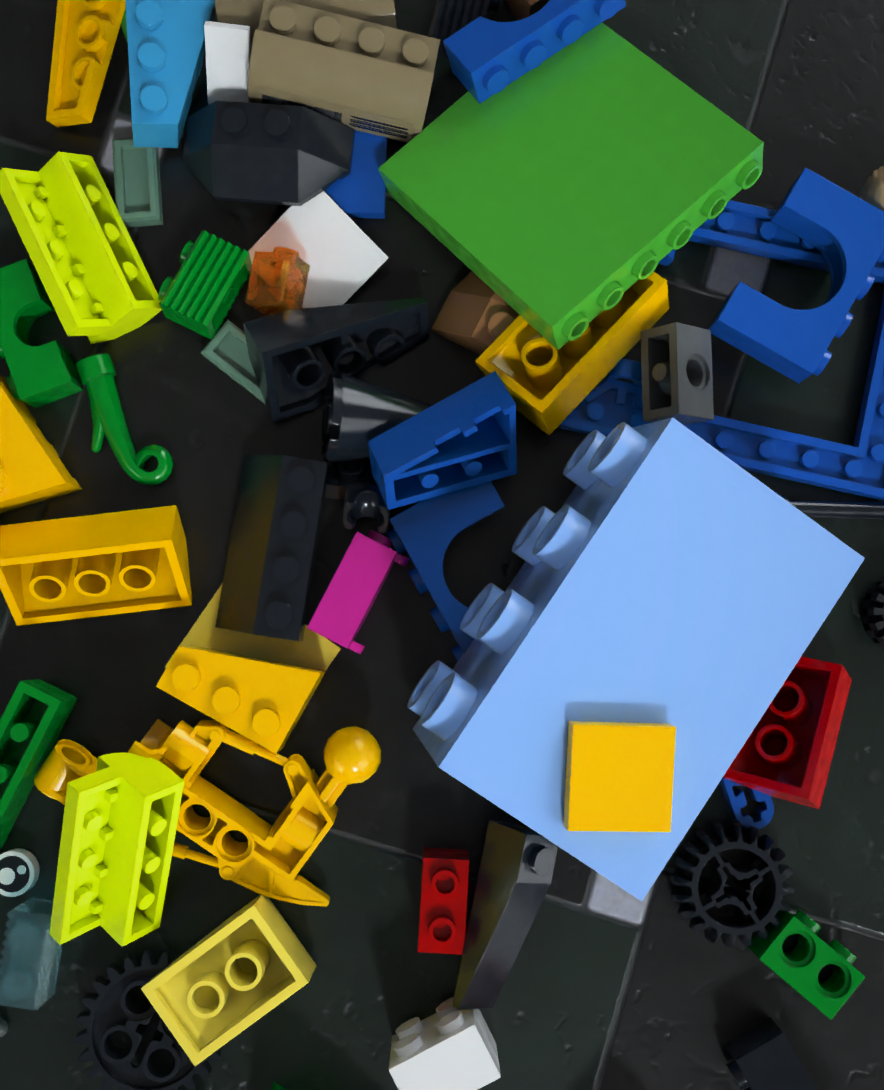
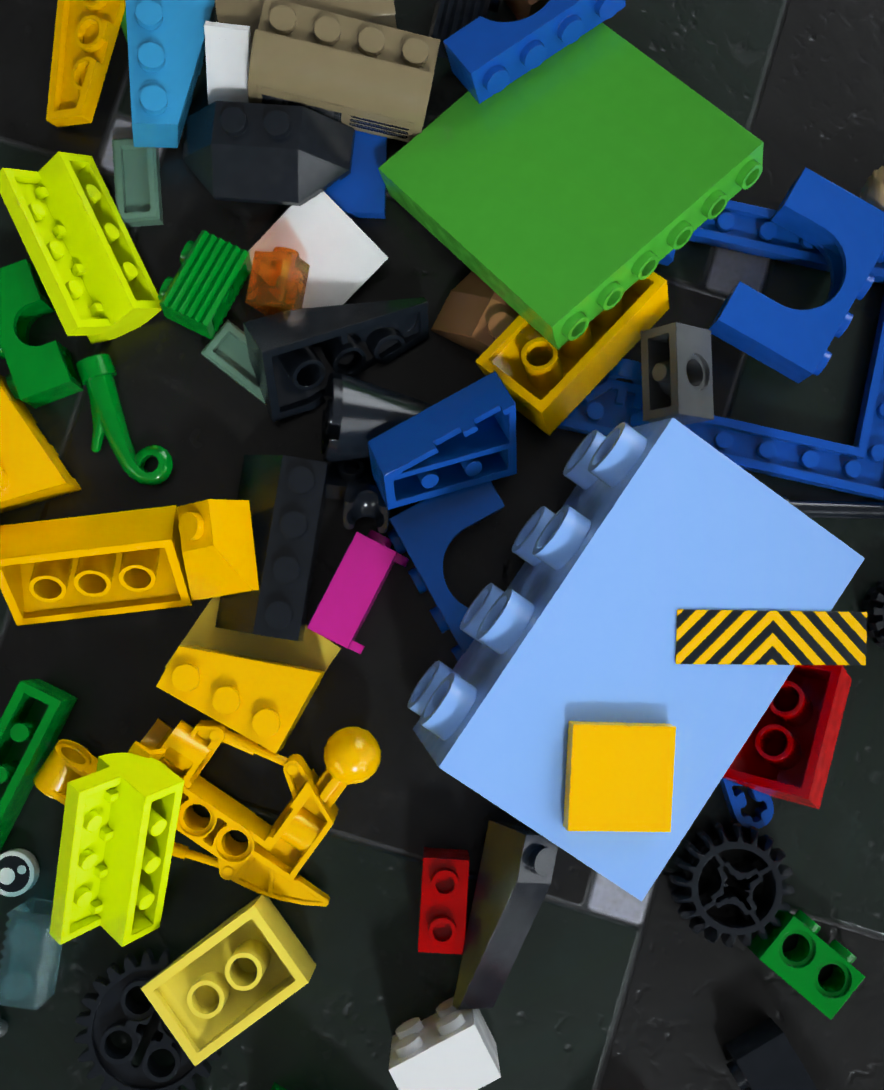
(218, 548): none -> yellow slope
(771, 637): none -> sticker

